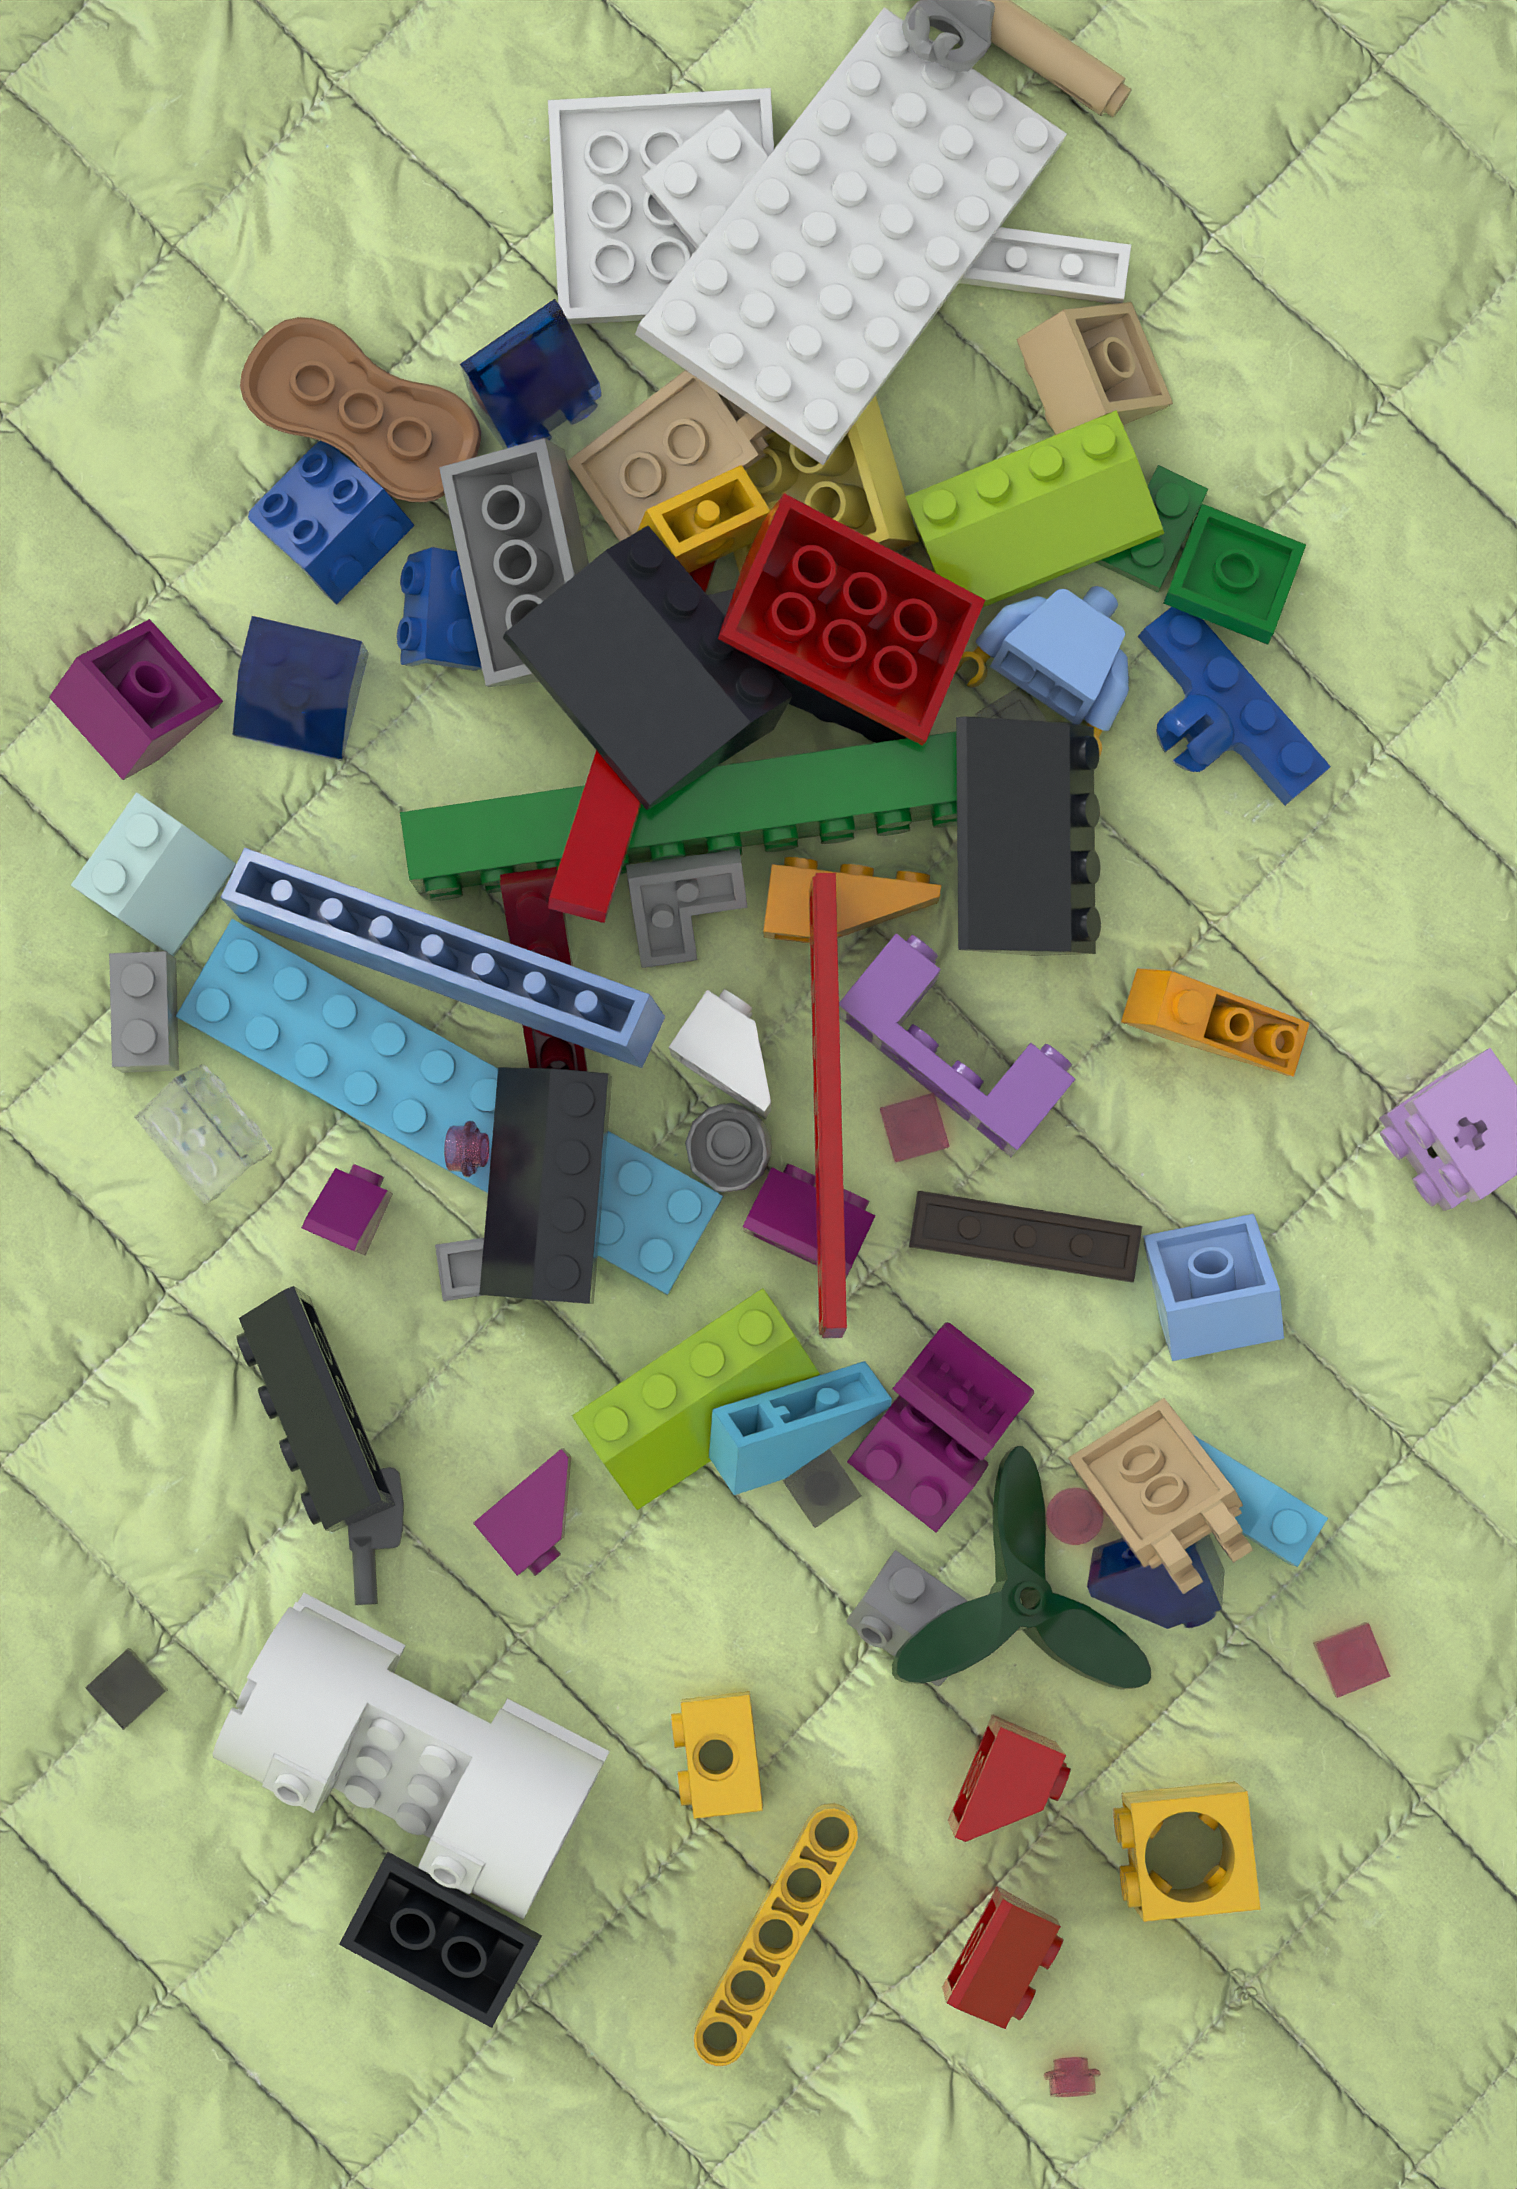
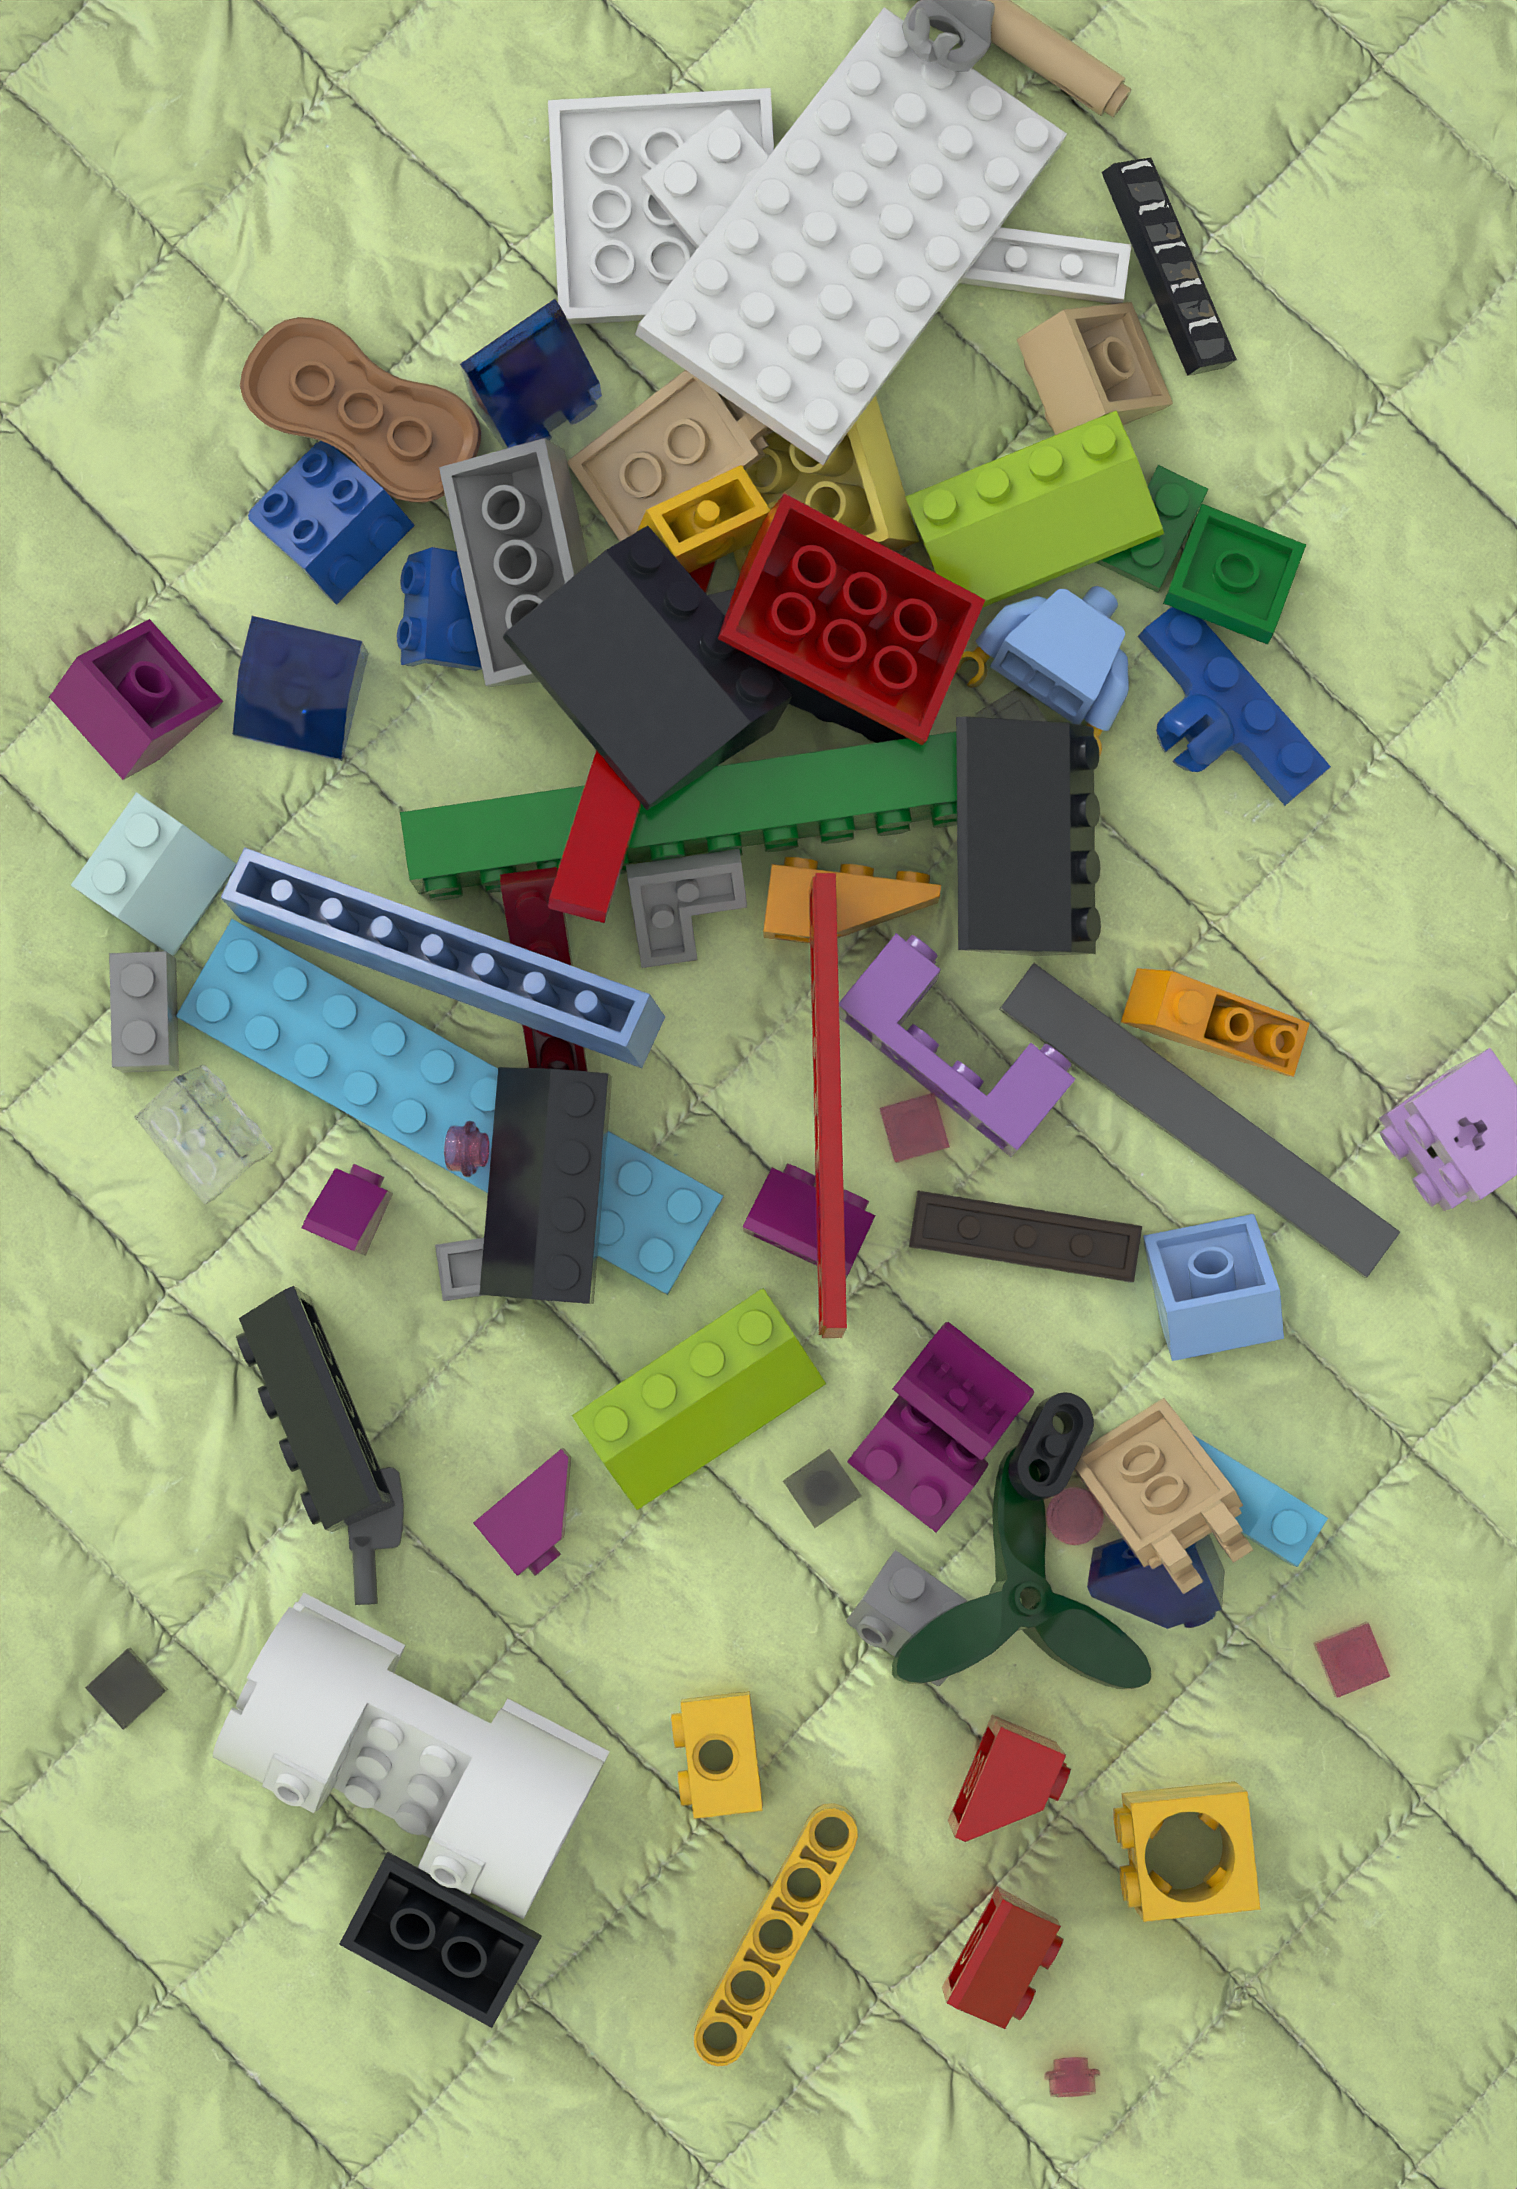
(725, 1049): white slope -> none
(728, 1147): light grey hair -> none
(792, 1425): medium azure slope -> none
(1049, 1450): none -> black plate
(1169, 266): none -> black tile
(1200, 1120): none -> dark grey tile

